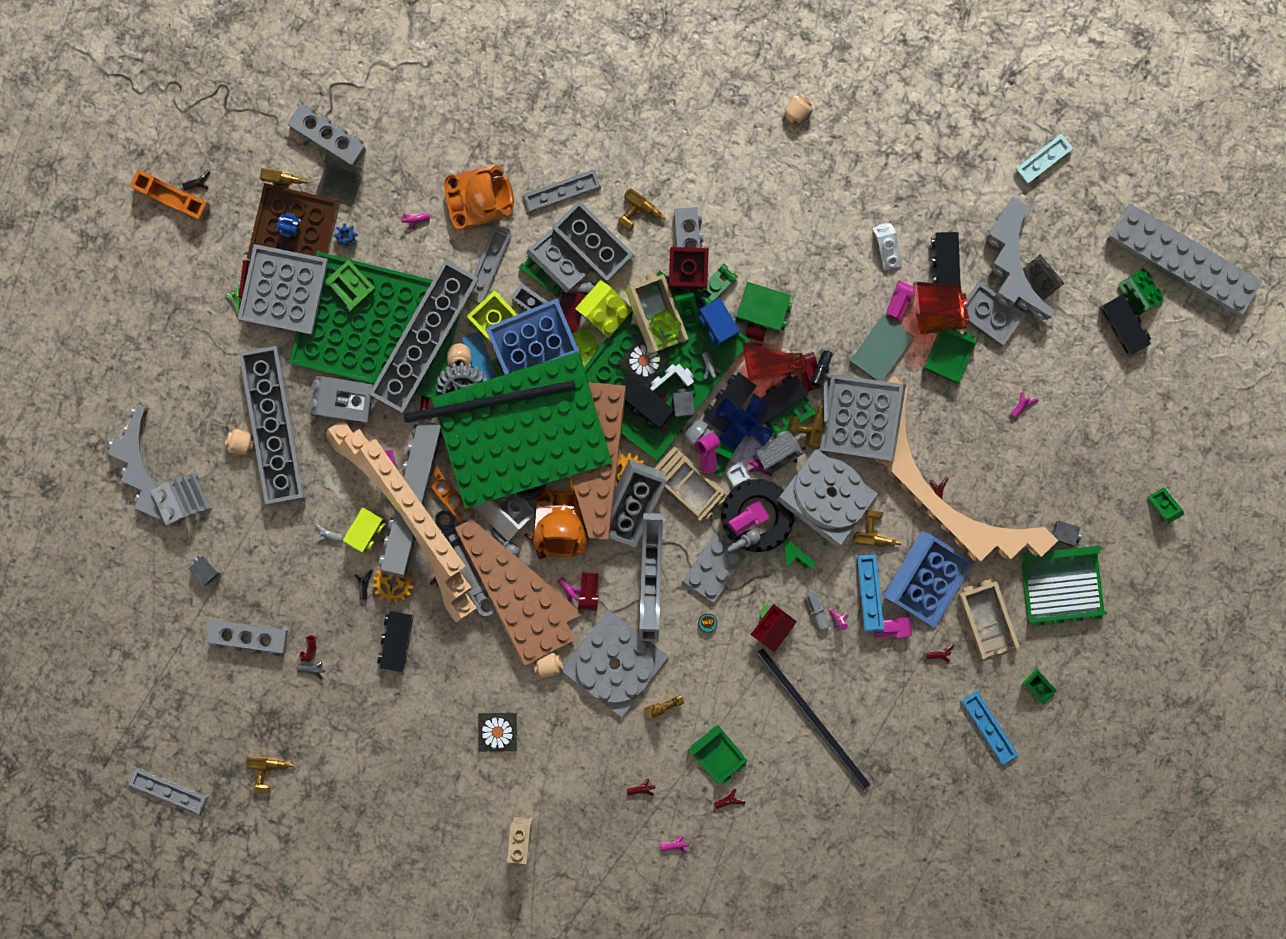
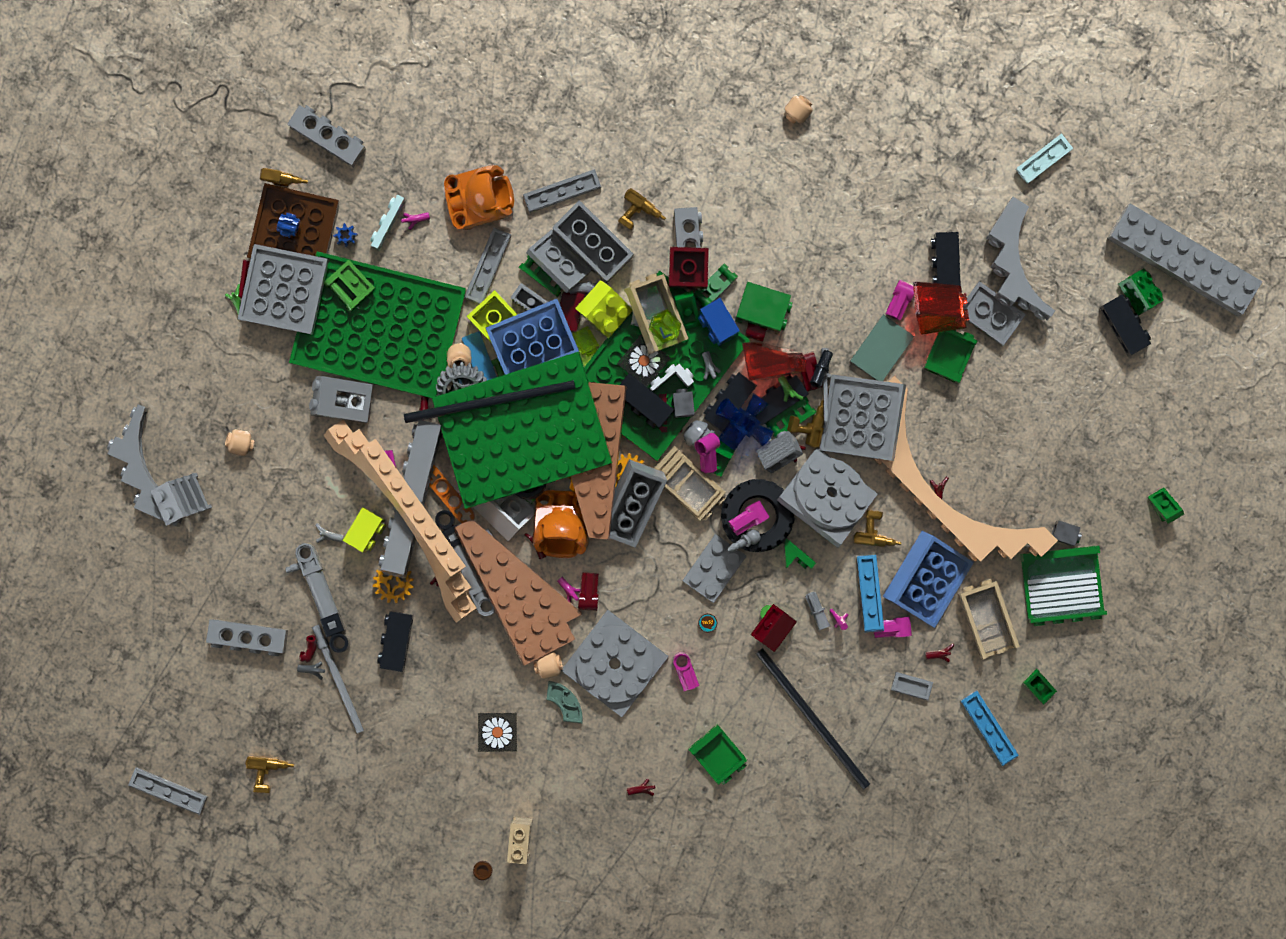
(169, 195): orange arch -> none
(196, 182): black bar -> none
(203, 569): flat silver brick -> none
(272, 425): light grey brick -> none
(323, 645): none -> light grey bar
(330, 618): none -> light grey piece
(340, 181): clear smoke bracket -> none
(363, 582): black bar -> none
(387, 222): none -> light aqua plate
(424, 336): light grey brick -> none
(482, 870): none -> reddish brown tile
(513, 548): light grey bar -> none
(566, 701): none -> sand green tile
(650, 577): light grey arch -> none
(658, 709): pearl gold piece -> none
(675, 845): dark pink bar -> none
(685, 673): none -> dark pink piece
(729, 800): dark red bar -> none
(737, 474): white tile -> none
(758, 466): dark pink bar -> none
(788, 390): none -> bright green bar
(888, 246): white bracket -> none
(911, 686): none -> light grey tile
(1022, 405): dark pink bar -> none
(1042, 277): clear smoke bracket -> none

